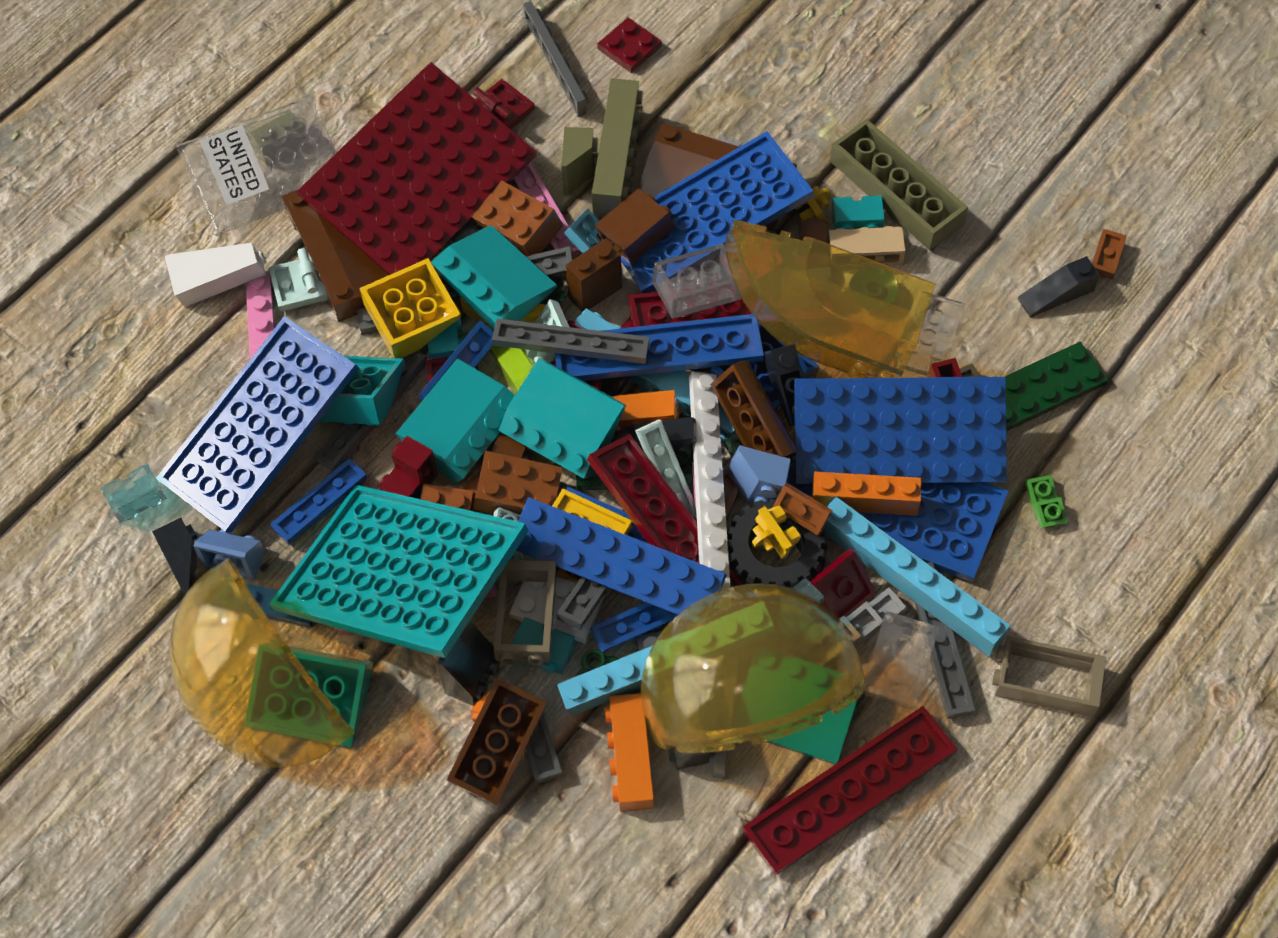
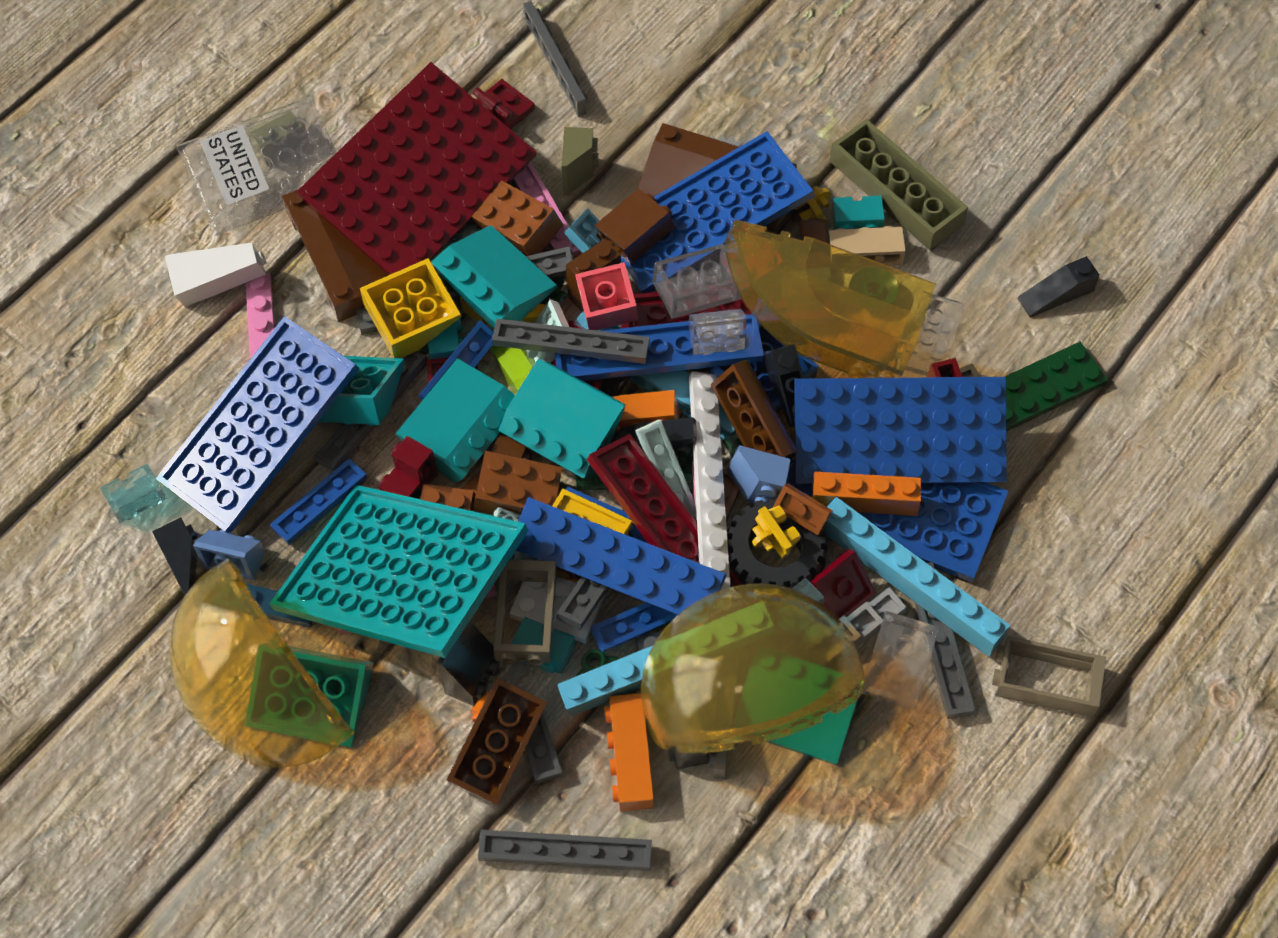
(297, 283): light aqua plate -> none
(565, 850): none -> dark grey plate
(607, 297): none -> coral slope
(617, 146): olive brick -> none
(629, 44): dark red plate -> none
(717, 331): none -> clear slope
(849, 790): dark red plate -> none
(1045, 502): bright green slope -> none
(1108, 253): dark orange plate -> none

